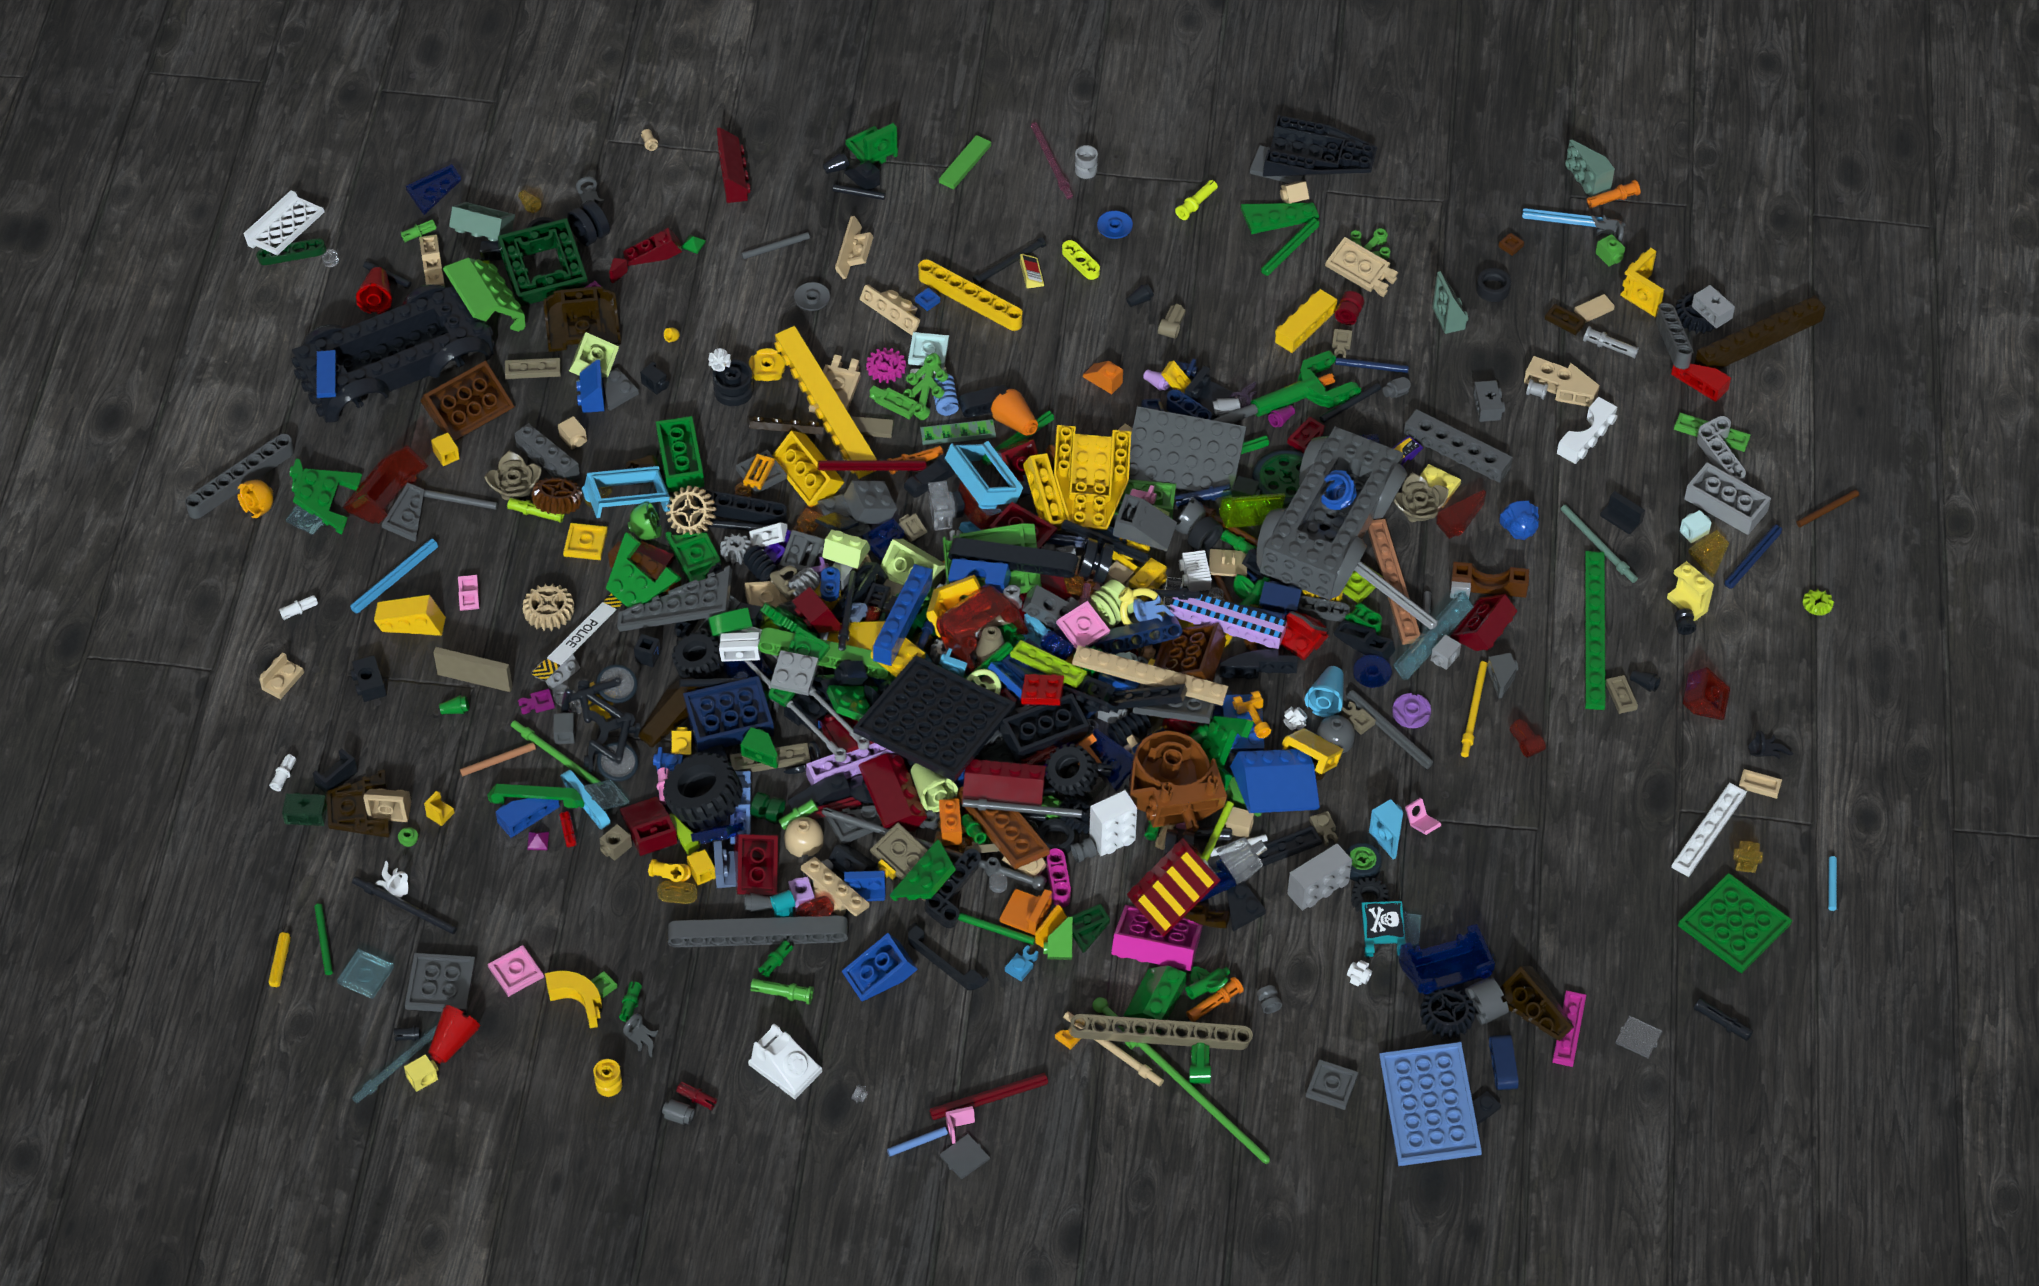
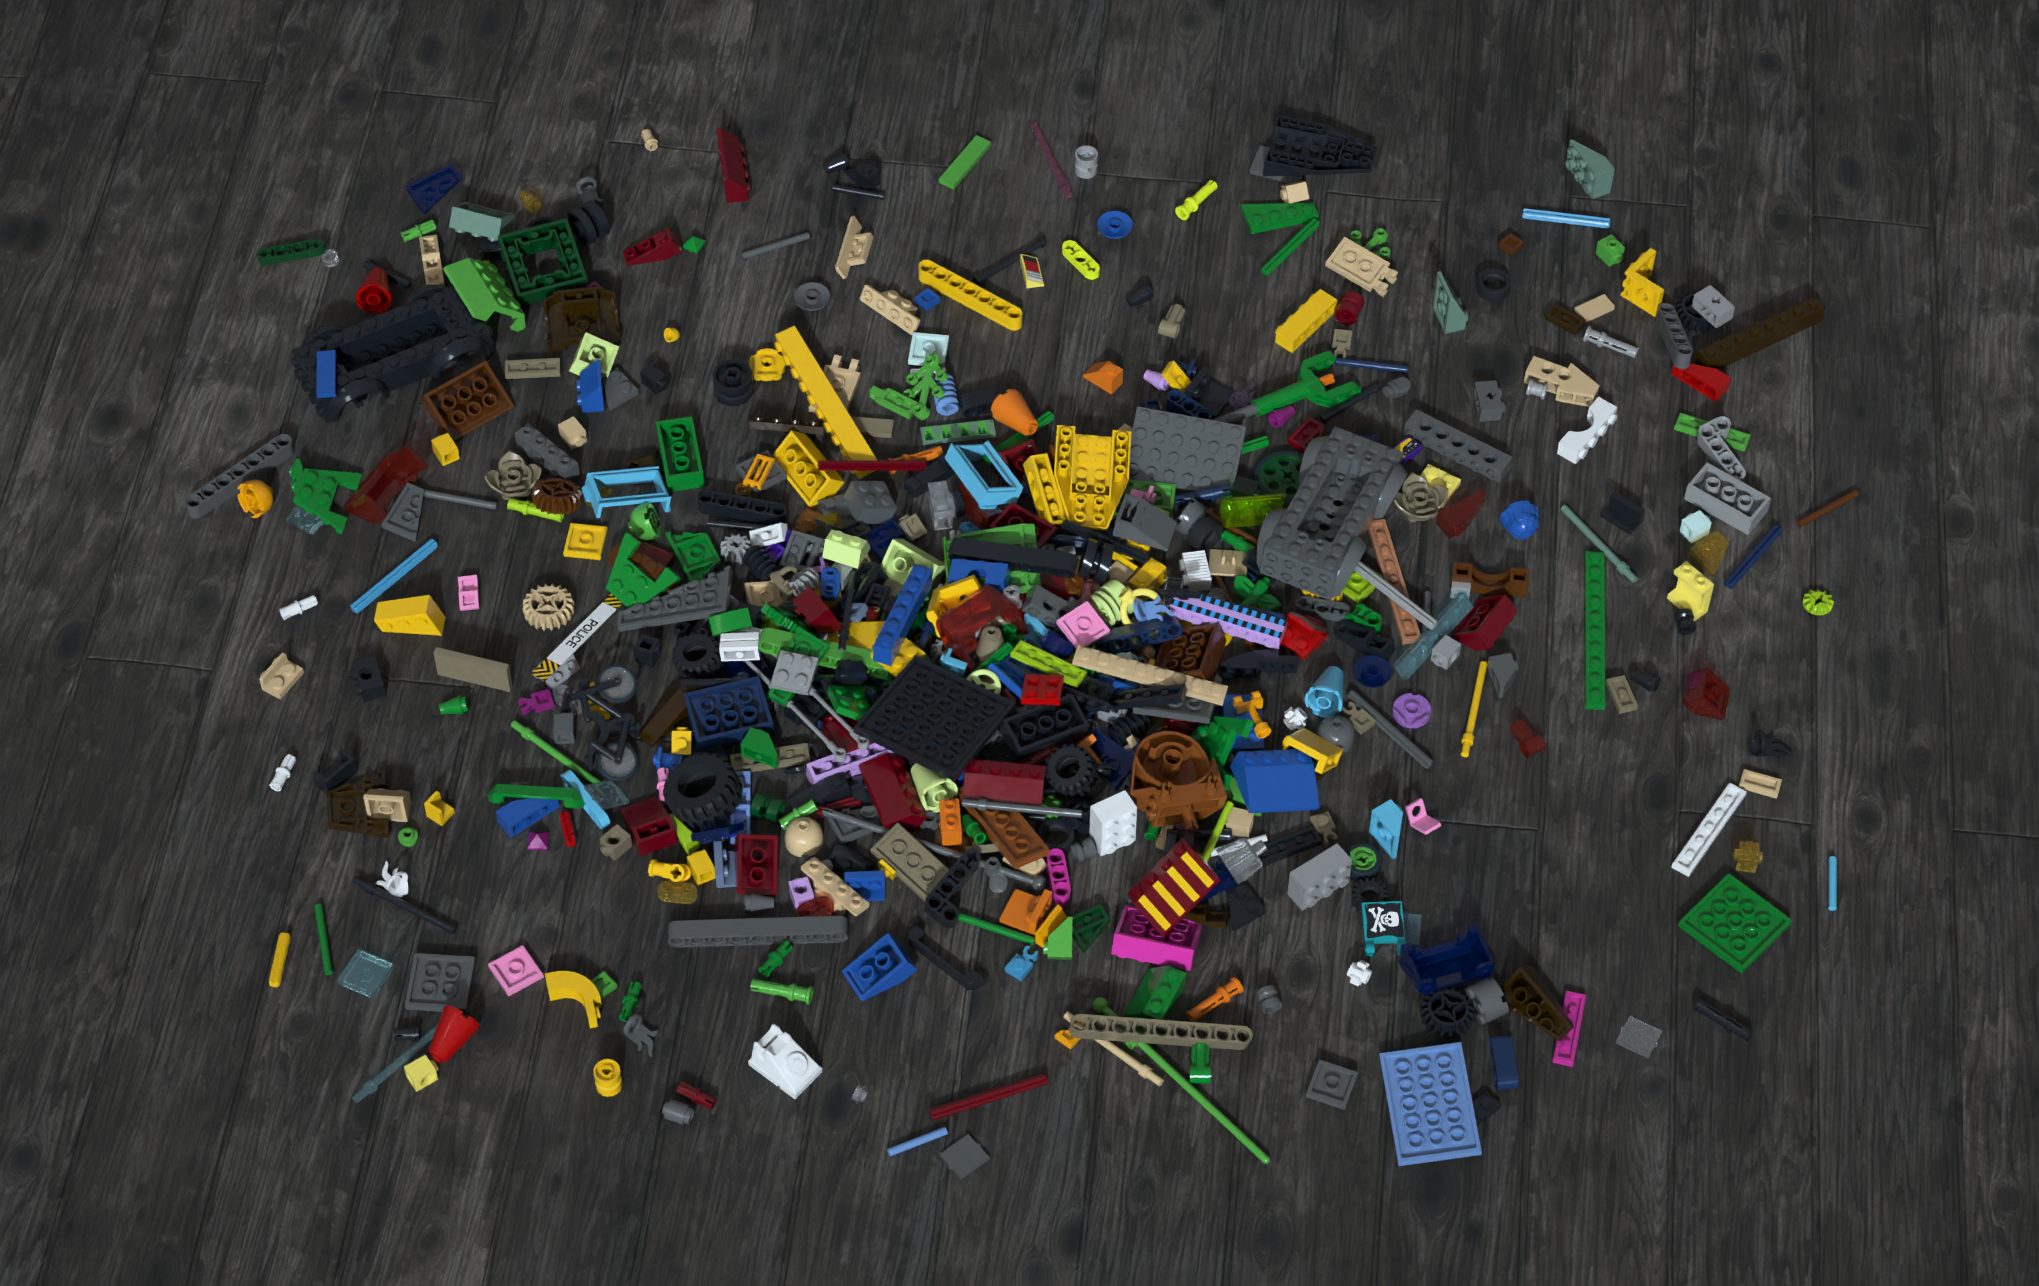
(276, 217): white fence -> none
(305, 809): clear green brick -> none
(497, 759): nougat bar -> none
(618, 269): dark red slope -> none
(675, 511): tan gear -> none
(719, 359): white gear -> none
(783, 904): teal piece -> none
(874, 144): green bracket -> none
(886, 365): dark pink gear -> none
(926, 875): green wing -> none
(957, 1118): bright pink bracket -> none
(1204, 981): green plant -> none
(1225, 405): light grey cone -> none
(1280, 597): dark blue brick -> none
(1340, 492): blue helmet -> none
(1610, 226): dark grey piece -> none
(1620, 192): orange pin -> none

